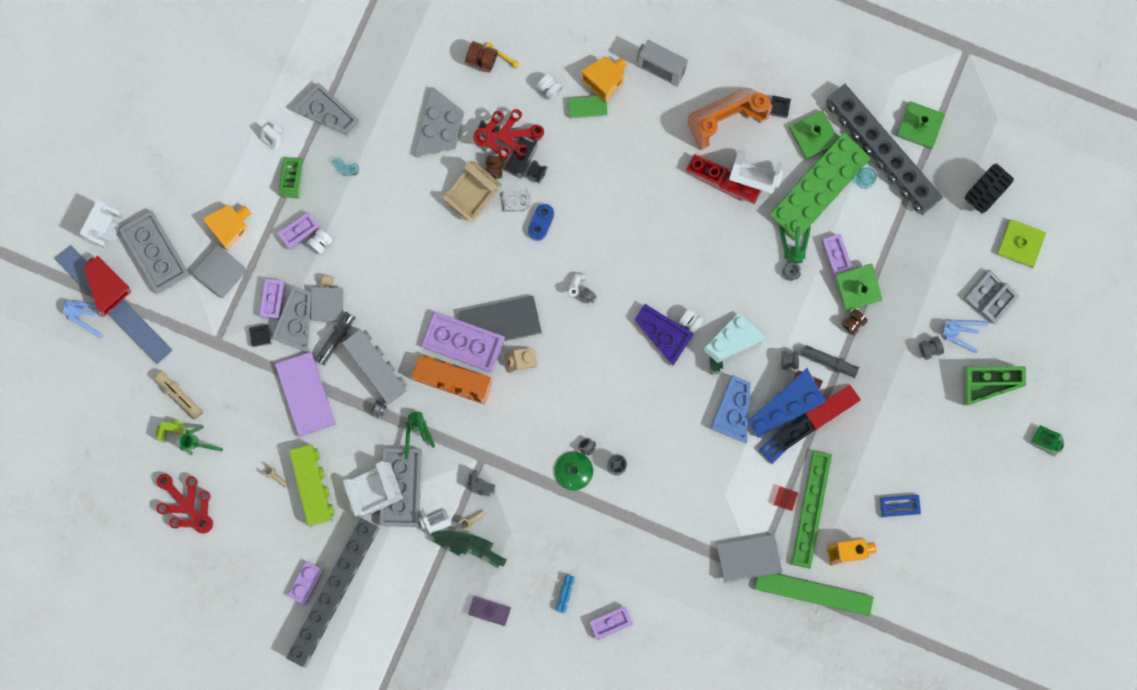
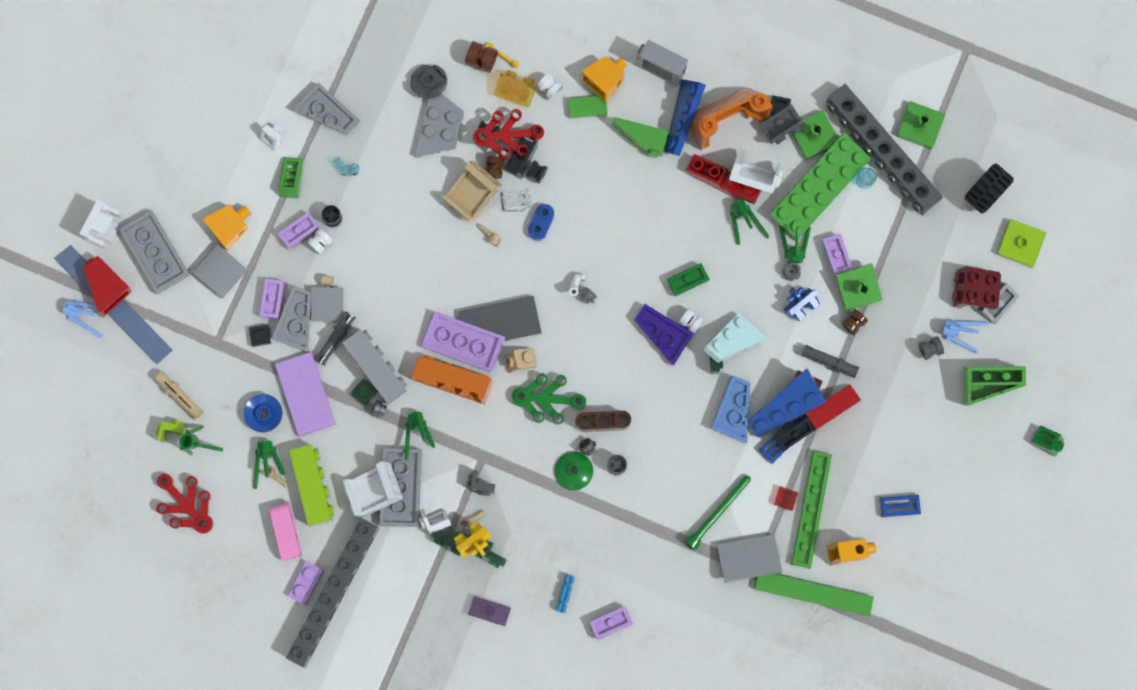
(256, 406): none -> blue dish
(264, 451): none -> green plant
(285, 531): none -> bright pink beam
(329, 213): none -> black wheel
(364, 392): none -> dark green plate
(428, 81): none -> dark grey tile
(475, 542): none -> yellow hips
(494, 238): none -> tan hand
(515, 88): none -> clear yellow bracket
(546, 398): none -> green plant
(593, 418): none -> reddish brown beam
(645, 137): none -> bright green slope
(684, 112): none -> blue wing
(688, 279): none -> green plate
(694, 540): none -> green piece
(741, 210): none -> green plant
(781, 124): none -> dark grey bracket
(790, 360): dark grey wheel -> none
(801, 298): none -> hips
(976, 288): none -> dark red bracket

